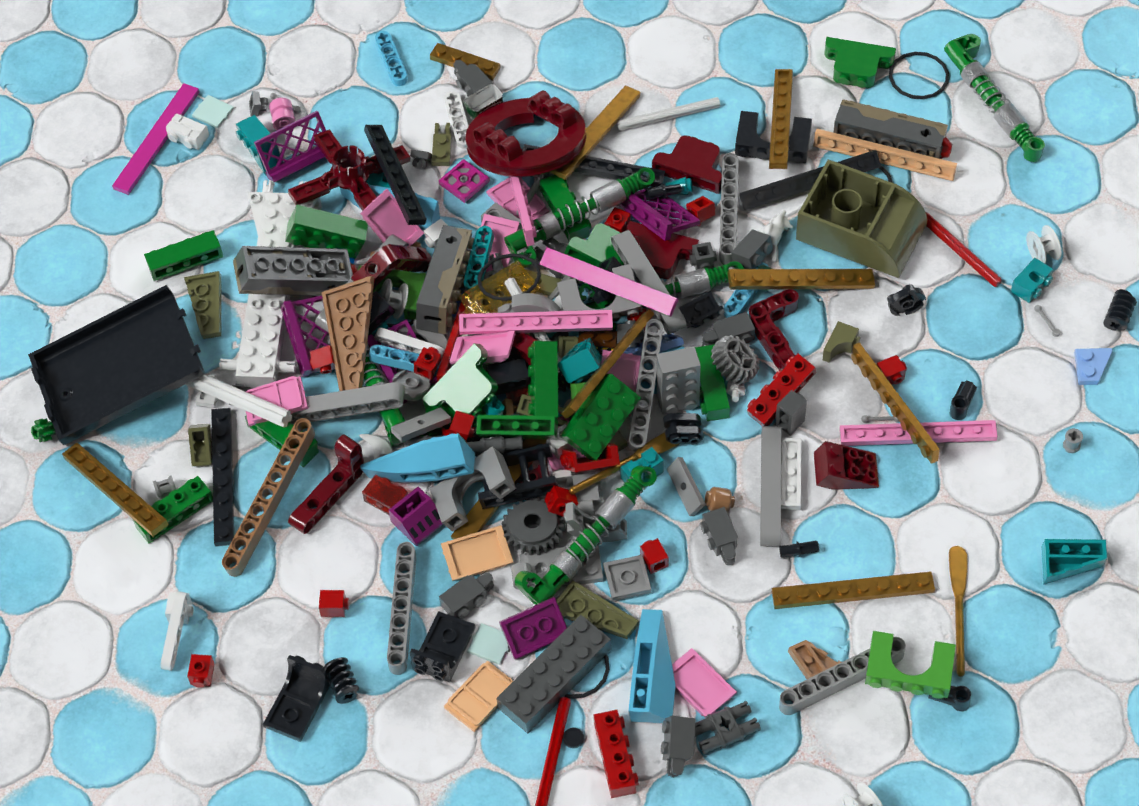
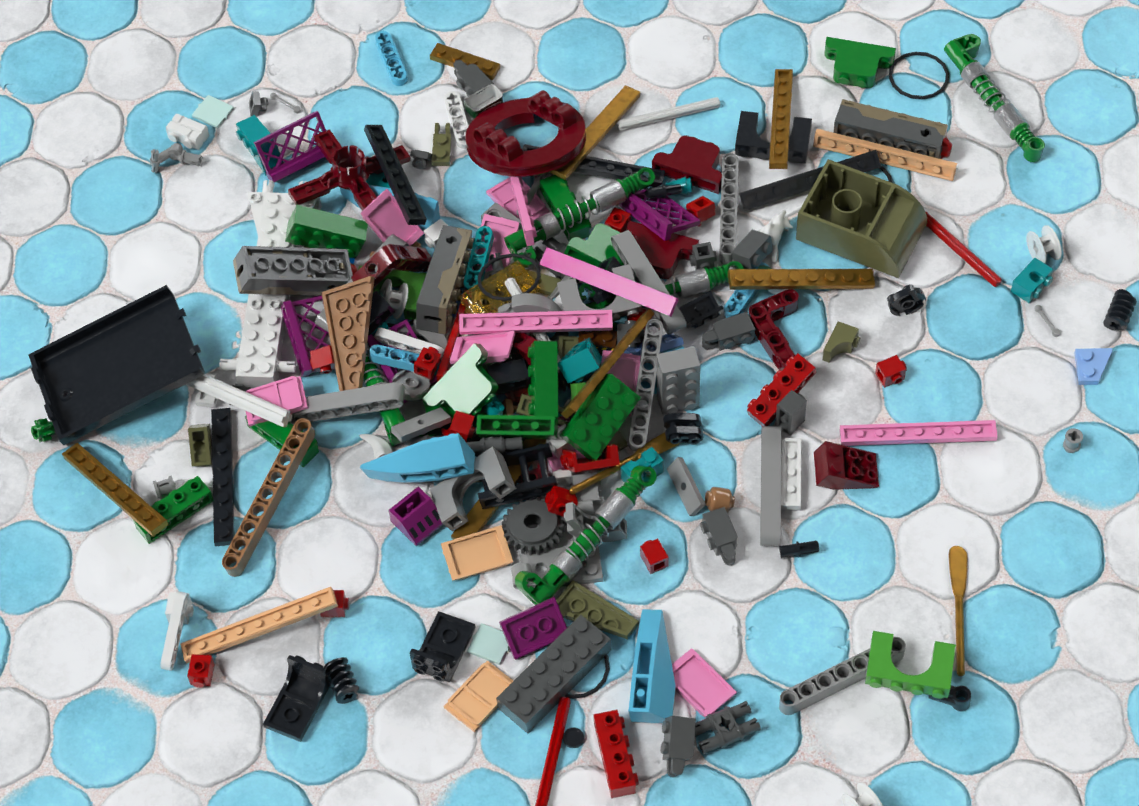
(154, 140): dark pink tile -> none
(176, 153): none -> light grey pin
(183, 255): green brick -> none
(206, 302): olive wing -> none
(260, 624): none -> light nougat tile
(281, 113): bright pink wheel -> none
(328, 490): dark red beam -> none
(383, 494): clear red brick -> none
(401, 616): light grey beam -> none
(464, 180): dark pink piece -> none
(466, 595): dark grey hinge -> none
(627, 577): light grey plate -> none
(712, 387): green brick -> none
(735, 359): light grey gear -> none
(735, 390): white bar -> none
(810, 659): medium nougat wing -> none
(853, 590): pearl gold plate -> none
(865, 418): light grey hinge -> none
(895, 403): pearl gold plate -> none
(962, 400): black piece -> none
(1071, 557): teal wedge -> none

